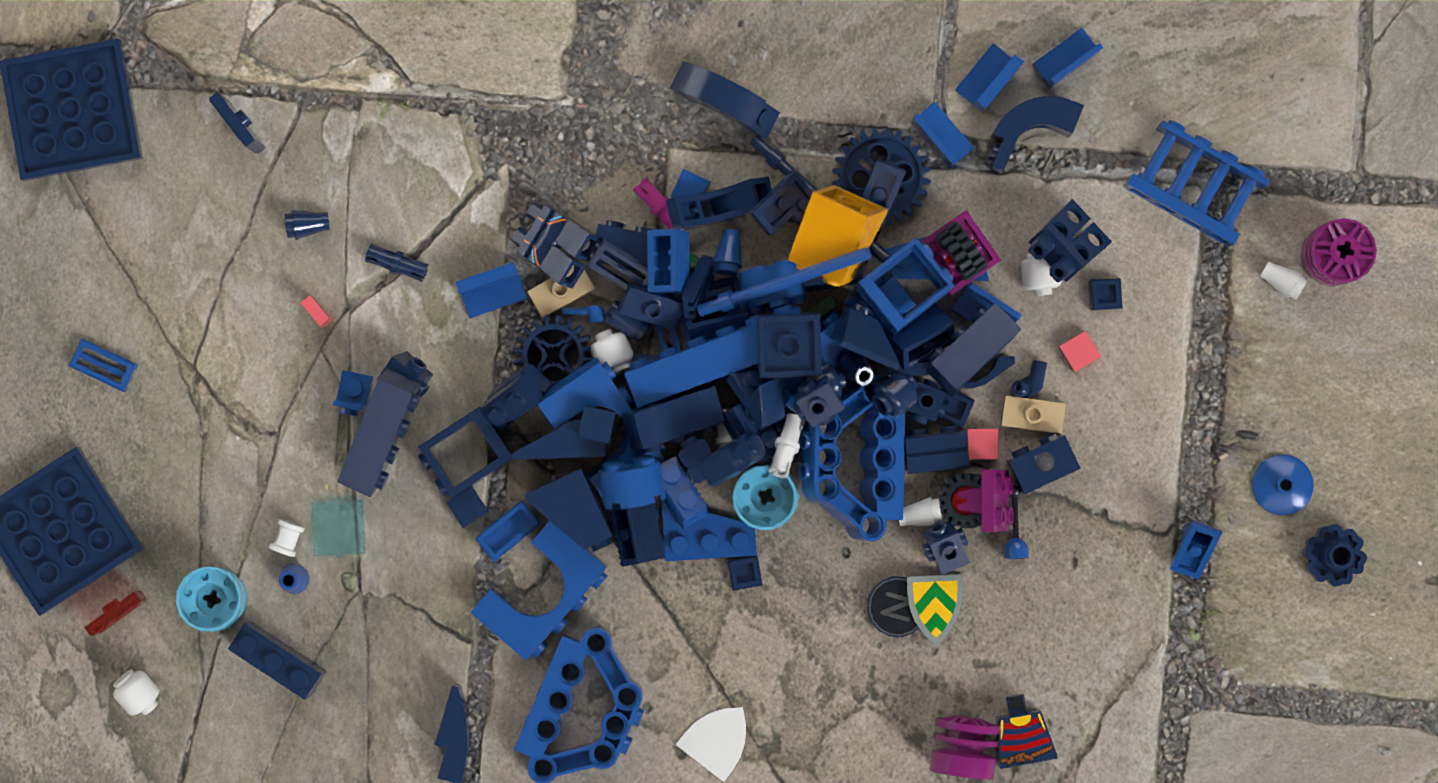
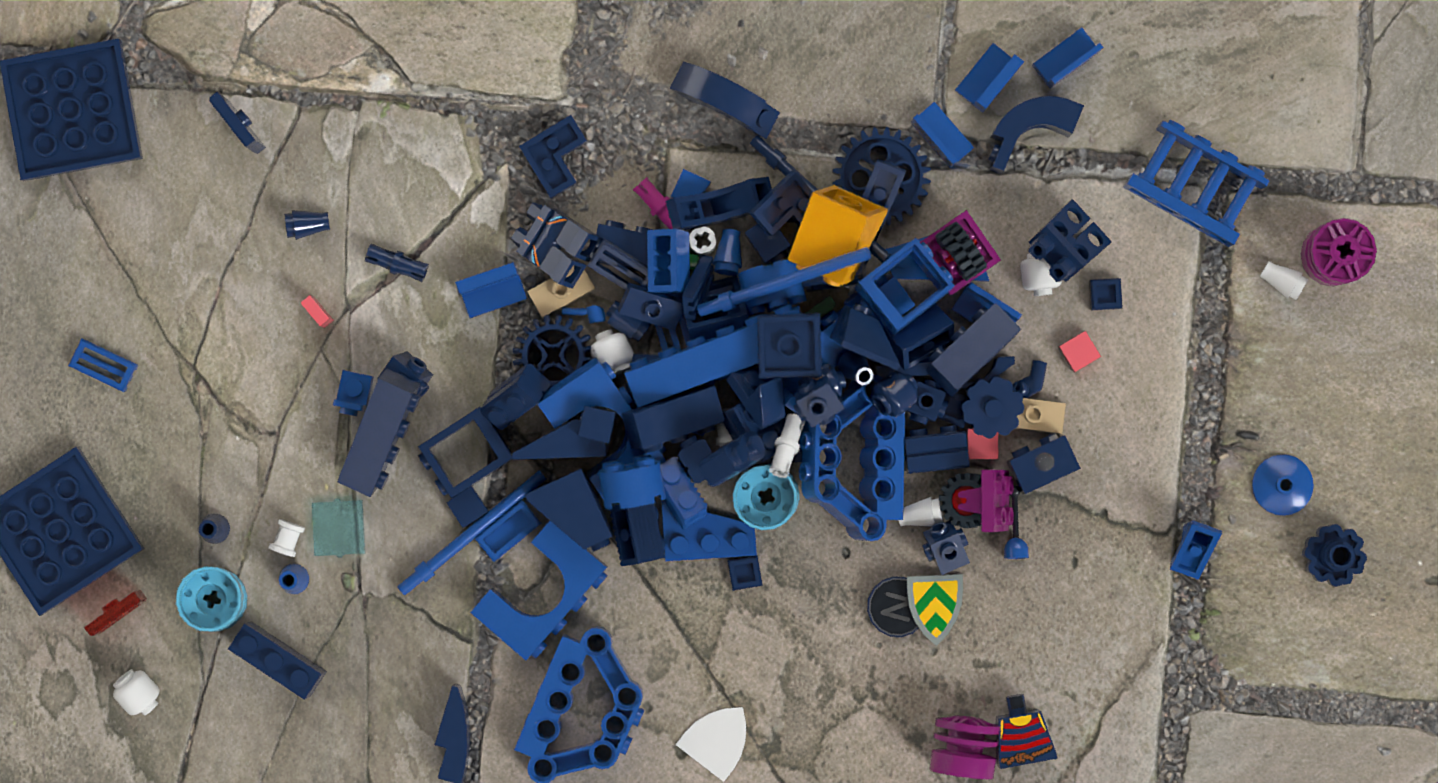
(220, 525): none -> dark blue cone
(425, 570): none -> blue bar
(546, 153): none -> dark blue plate
(700, 233): none -> white bush
(768, 247): none -> dark blue brick
(992, 406): none -> dark blue plant

